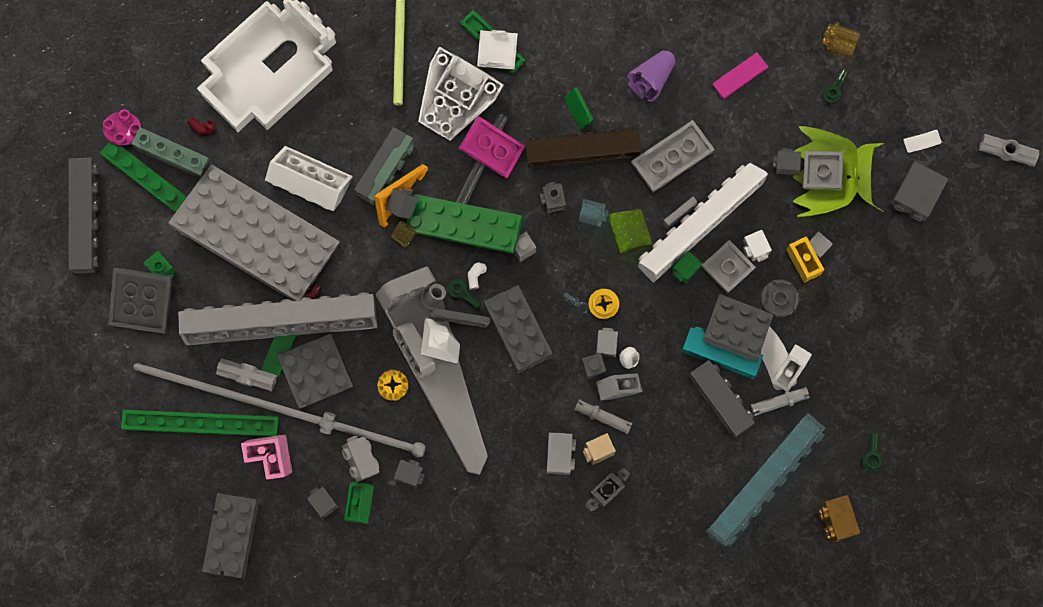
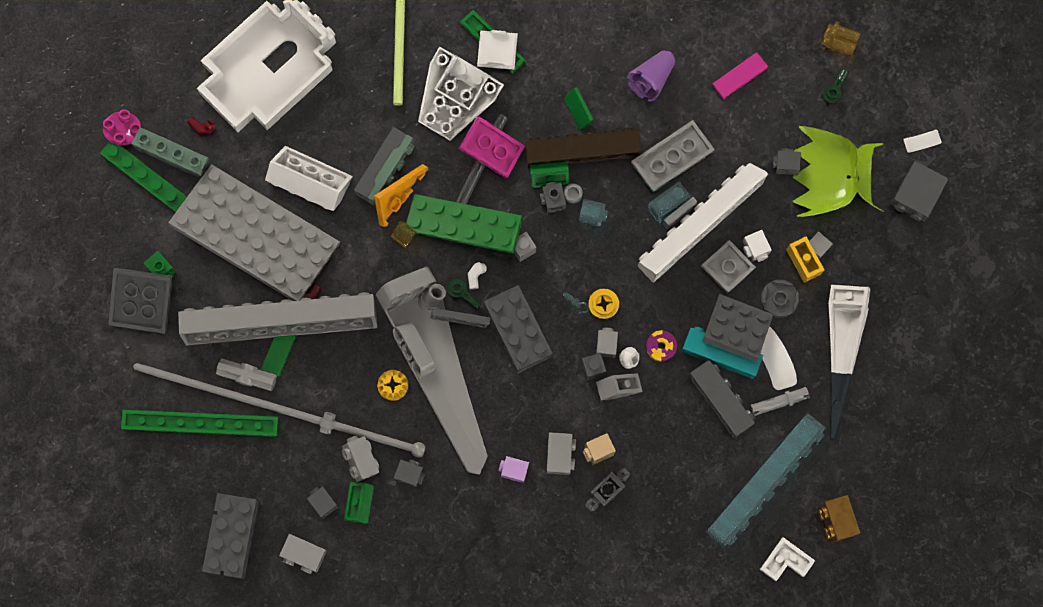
(83, 215): dark grey brick -> none
(272, 451): bright pink brick -> none
(302, 553): none -> light grey brick
(314, 371): dark grey plate -> none
(402, 203): dark grey brick -> none
(439, 341): white slope -> none
(513, 469): none -> lavender brick
(549, 172): none -> green slope
(573, 193): none -> light grey tile
(603, 416): light grey pin -> none
(630, 229): clear neon green hinge -> none
(661, 354): none -> magenta piece
(668, 202): none -> clear light blue brick
(686, 267): green brick -> none
(786, 555): none -> white plate
(791, 368): white slope -> none
(823, 170): light grey plate -> none
(847, 320): none -> white plate
(872, 460): dark green plate -> none
(998, 147): light grey piece -> none

